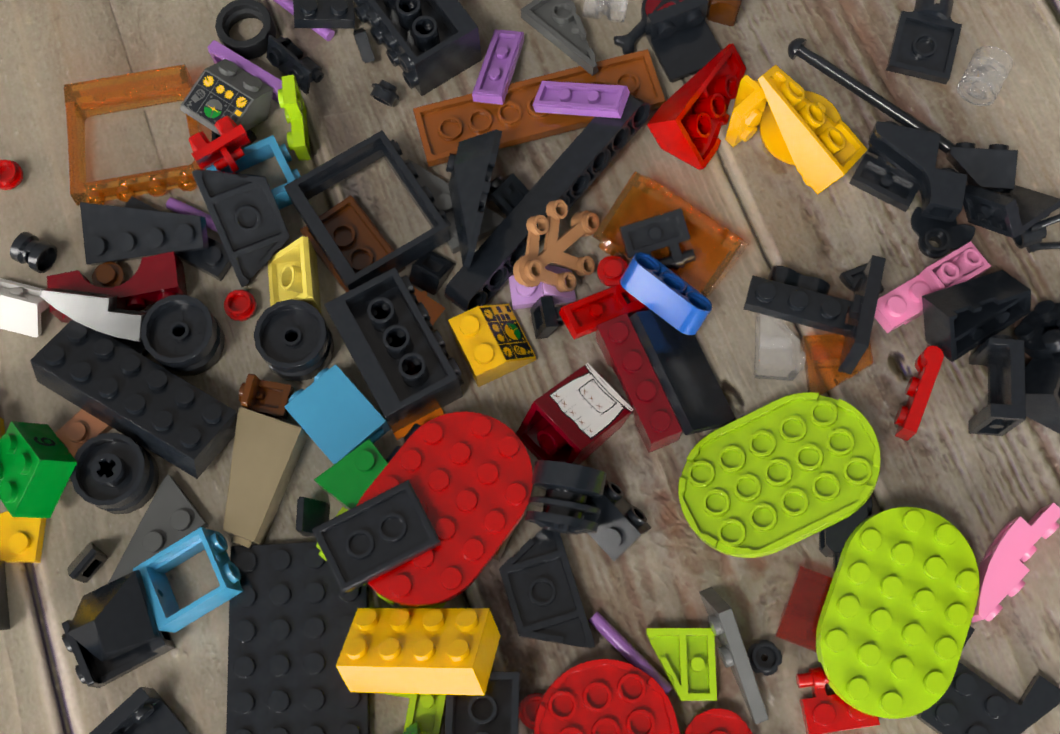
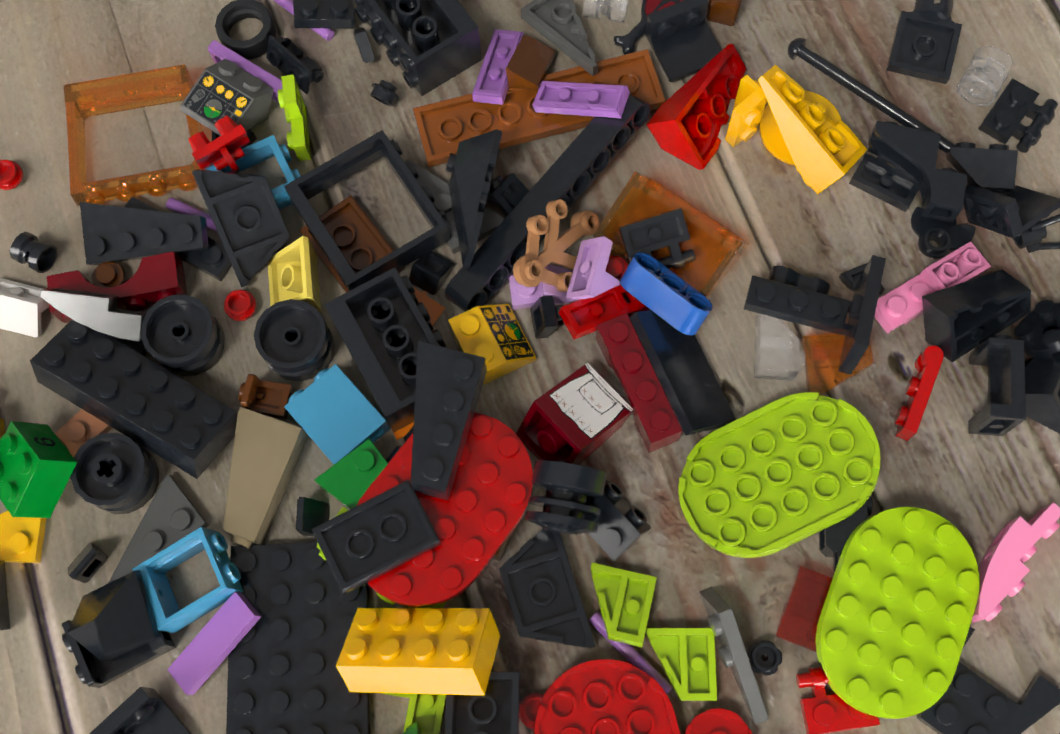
(214, 643): none -> medium lavender tile
(443, 412): none -> black wedge
(529, 64): none -> reddish brown slope
(589, 270): none -> lavender slope
(623, 602): none -> lime wing
(1009, 111): none -> black plate

